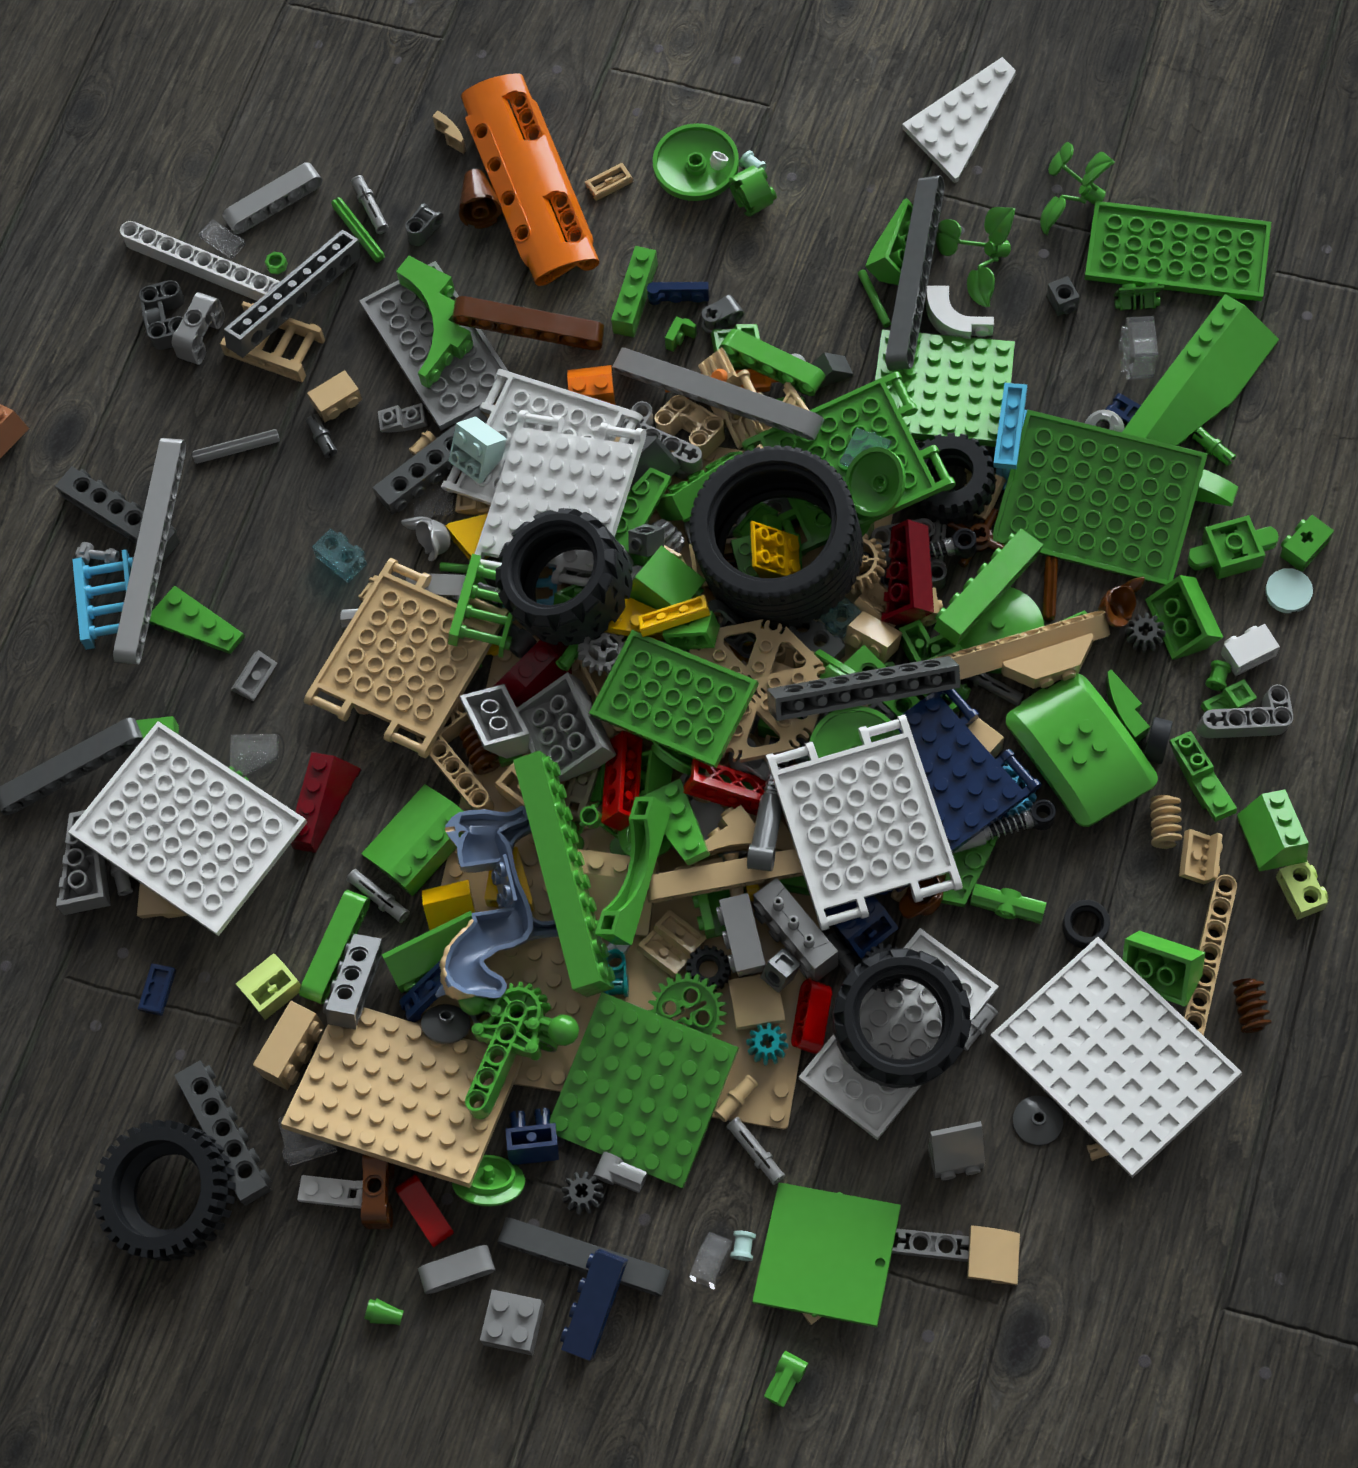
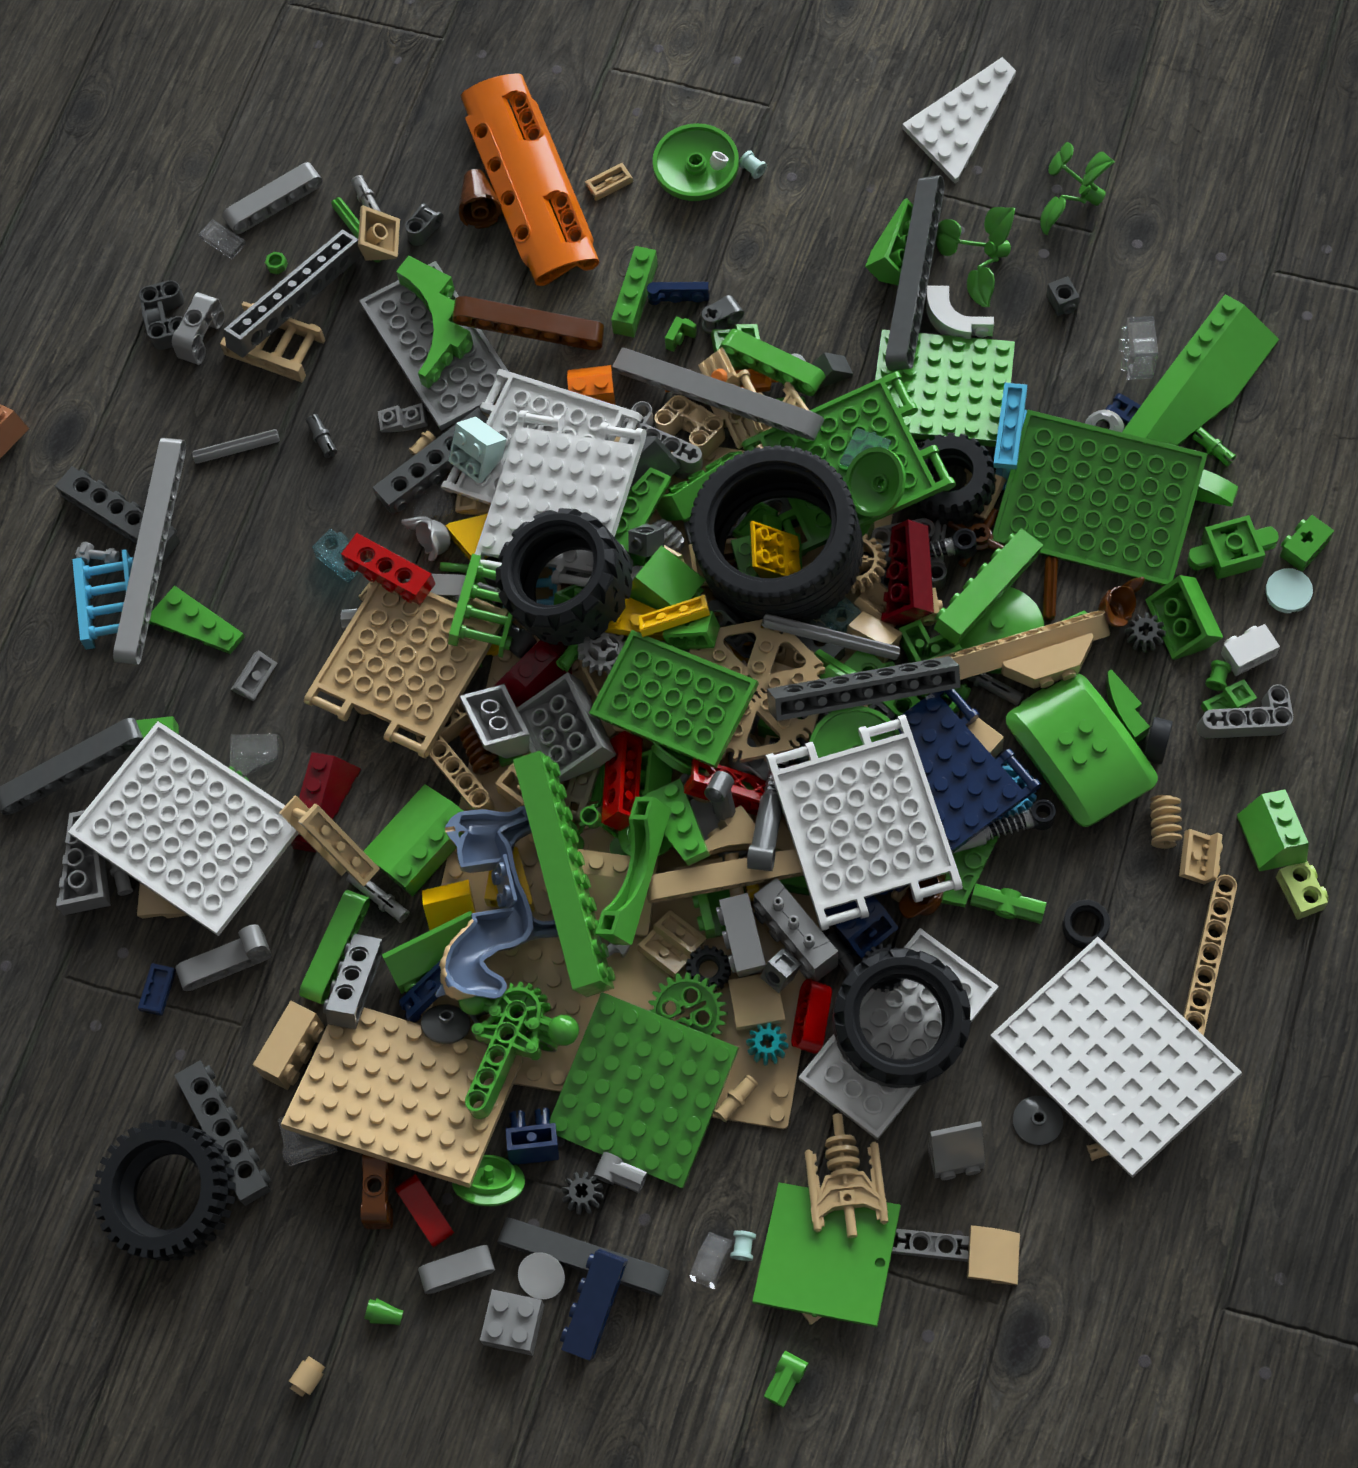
(196, 261): white beam -> none
(225, 960): none -> light grey beam
(269, 986): yellowish green slope -> none
(306, 1376): none -> tan brick
(329, 840): none -> tan fence
(330, 1191): white plate -> none
(335, 396): tan brick -> none
(362, 548): none -> red brick
(378, 234): none -> tan slope
(452, 134): tan slope -> none
(541, 1275): none -> white sticker
(621, 983): teal piece -> none
(720, 795): none -> dark grey piece
(752, 190): bright green brick -> none
(774, 1173): light grey pin -> none
(830, 636): none -> light grey axle
(845, 1186): none -> tan bar
(874, 298): bright green bar -> none
(979, 1024): light grey pin -> none
(1147, 291): bright green hinge -> none
(1165, 965): bright green slope -> none
(1178, 250): bright green plate -> none
(1201, 777): bright green slope -> none
(1251, 1005): reddish brown piece -> none

